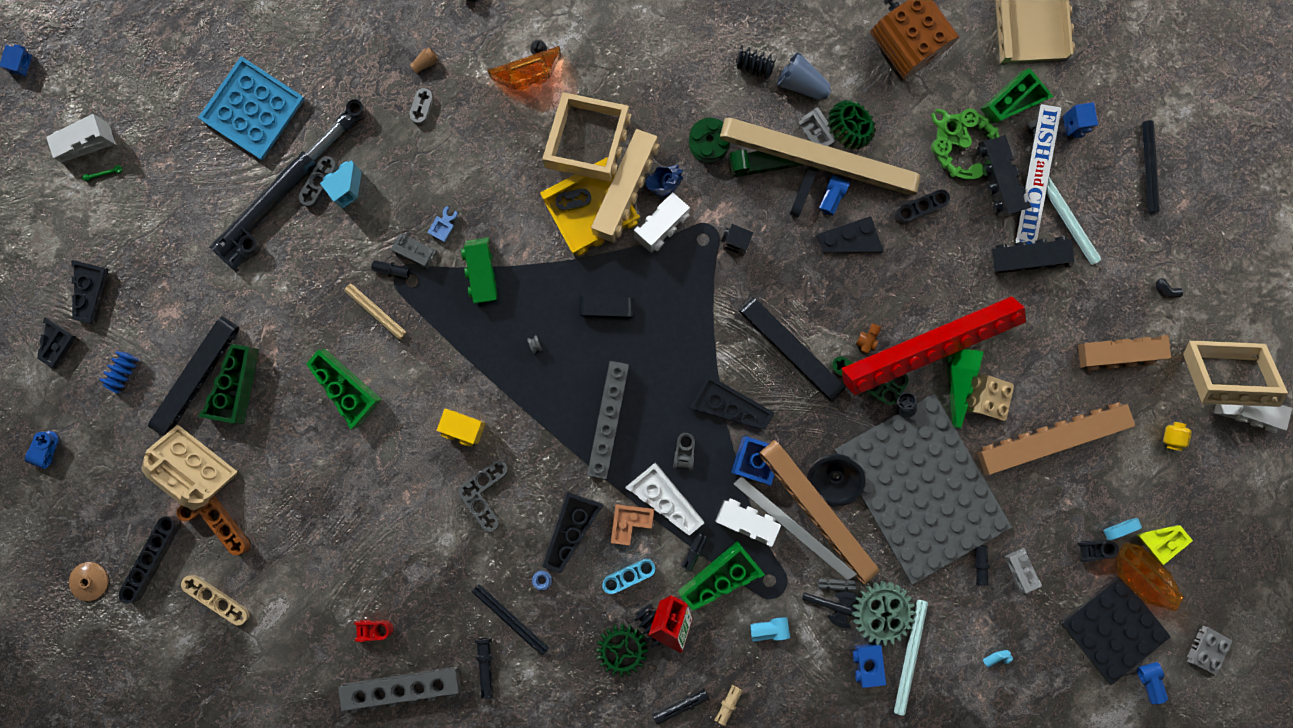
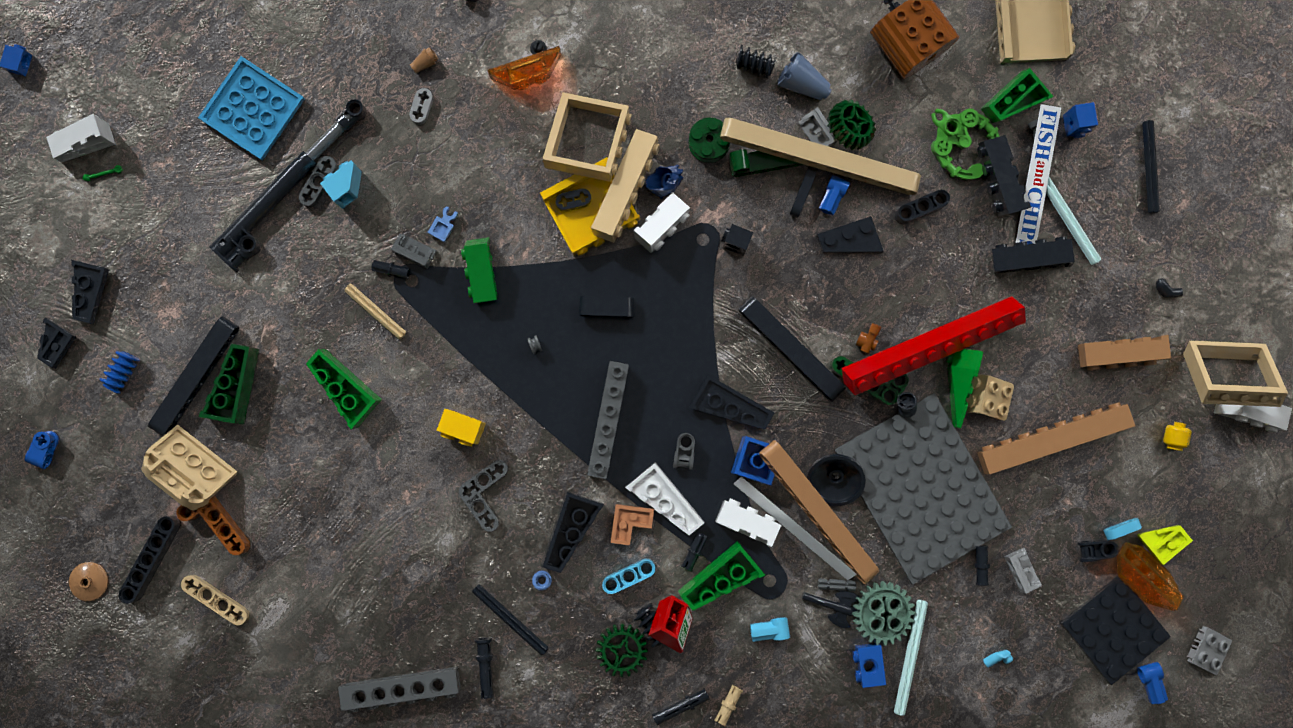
(369, 630): red piece -> none

